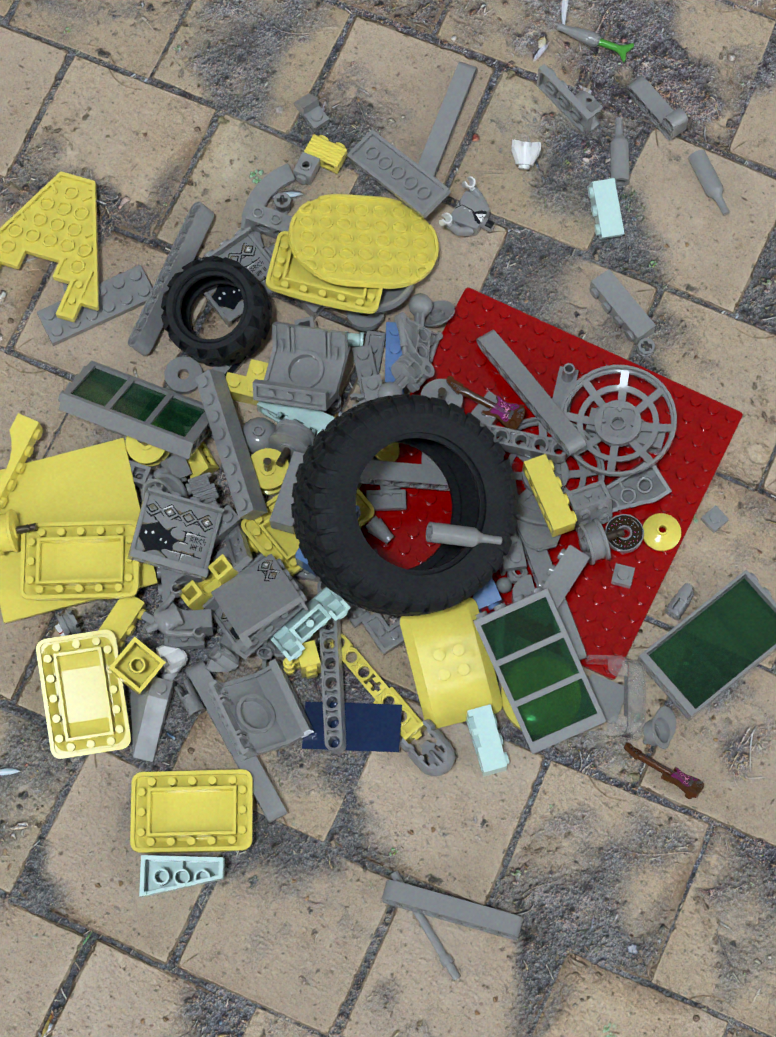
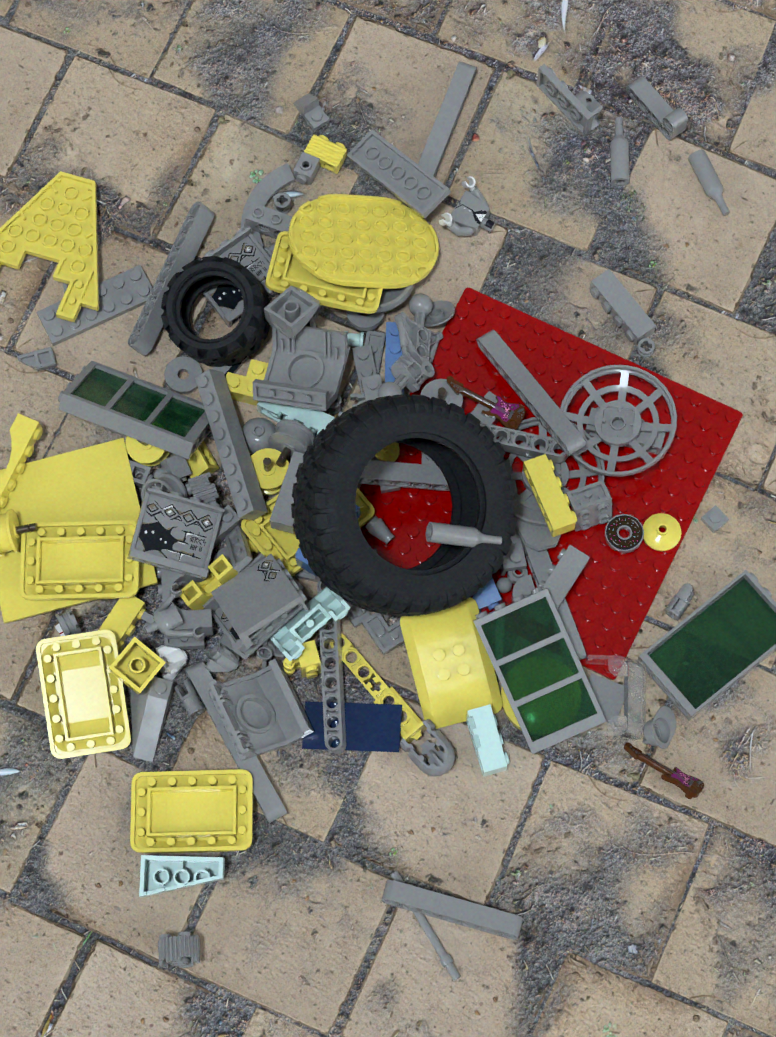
(39, 359): none -> light grey tile
(179, 950): none -> light grey brick
(291, 311): none -> light grey slope
(387, 499): light grey plate -> none
(525, 153): white brick -> none
(566, 378): light grey piece -> none
(593, 39): light grey piece -> none
(594, 540): light grey wheel -> none
(605, 208): light aqua wedge -> none
(622, 575): light grey plate -> none
(638, 488): light grey wedge -> none

